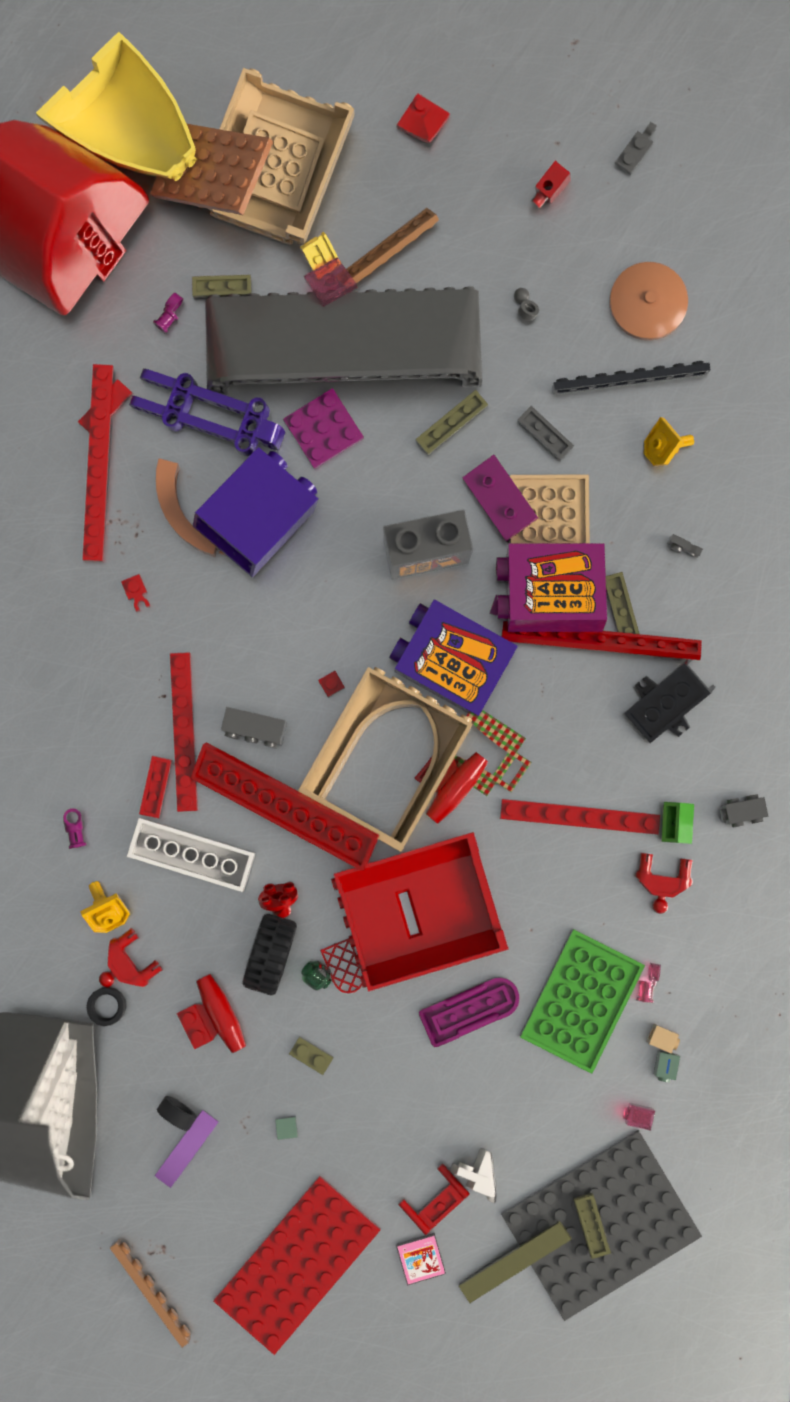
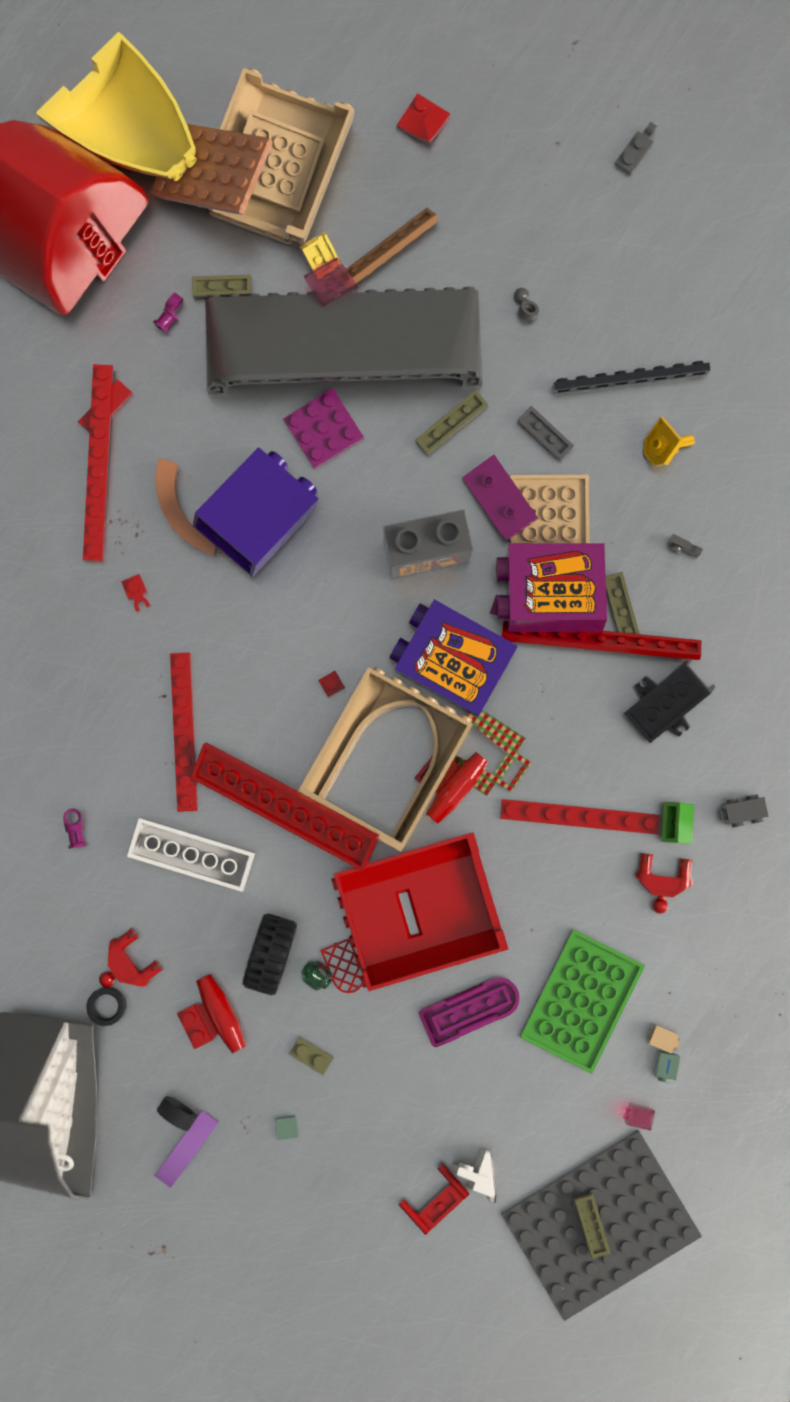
(106, 912): yellow piece -> none
(146, 1286): medium nougat plate -> none
(155, 787): red plate -> none
(253, 727): dark grey brick -> none
(266, 432): dark purple beam -> none
(278, 898): red plate -> none
(297, 1265): red plate -> none
(420, 1259): tile -> none
(514, 1262): olive tile -> none
(555, 177): red torso -> none
(647, 987): clear pink connector -> none
(648, 301): nougat dish -> none

